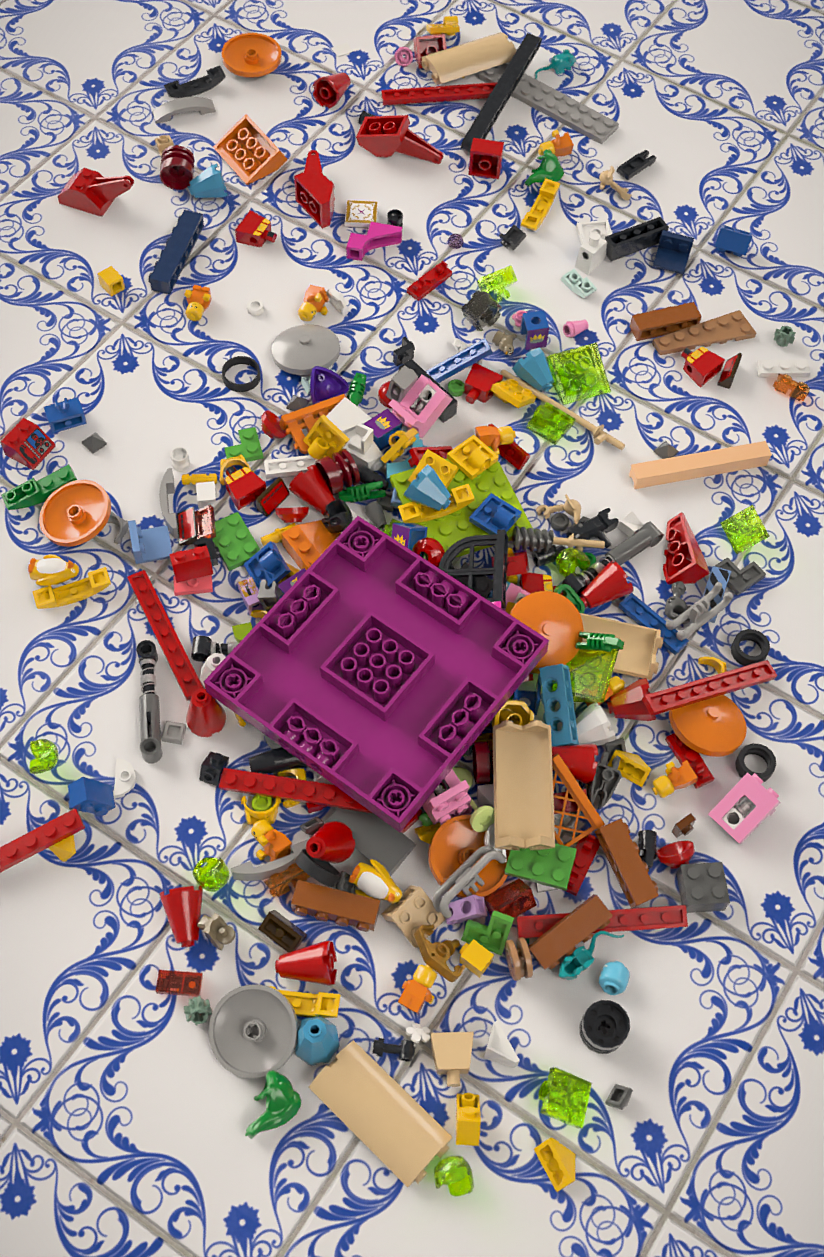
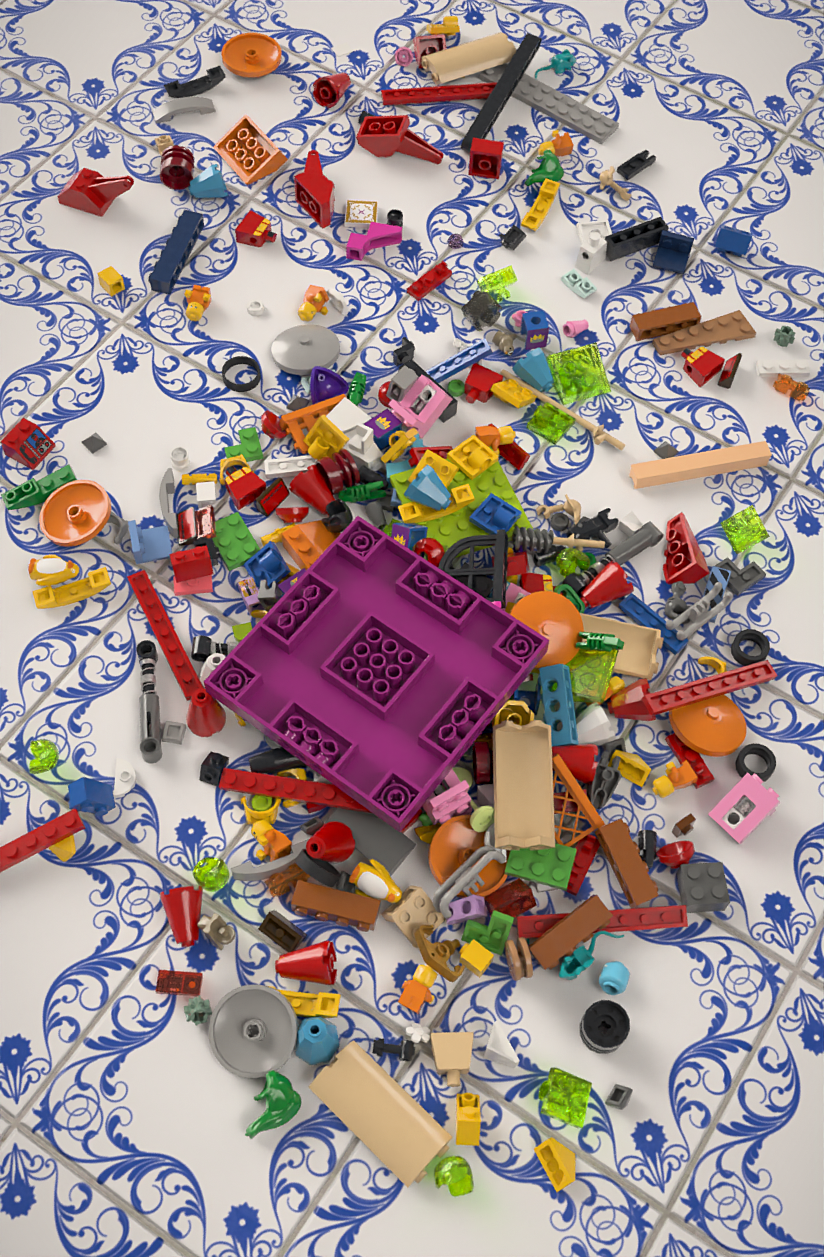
(65, 415): blue brick -> none

